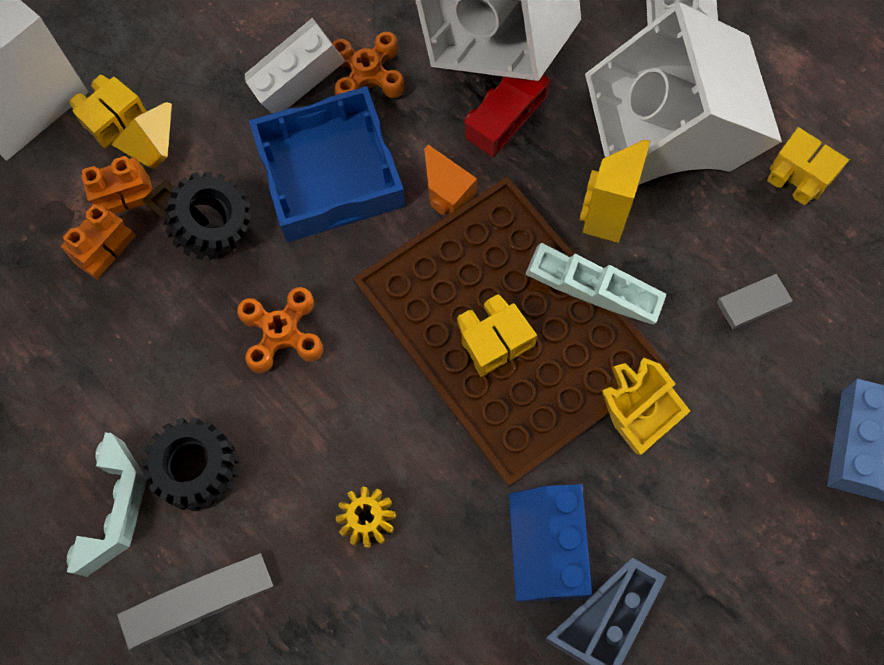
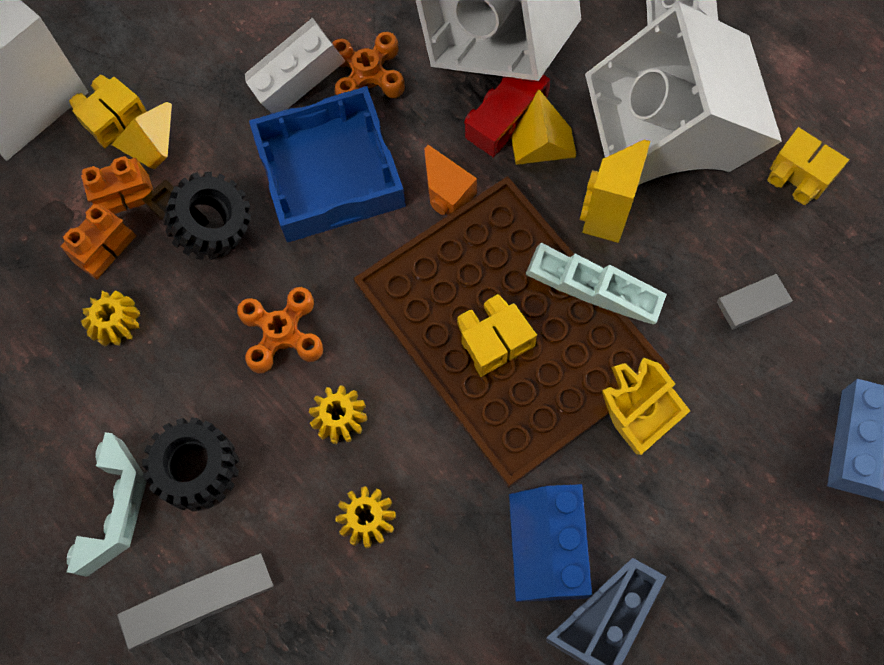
(110, 318): none -> yellow gear
(326, 407): none -> yellow gear
(542, 134): none -> yellow slope

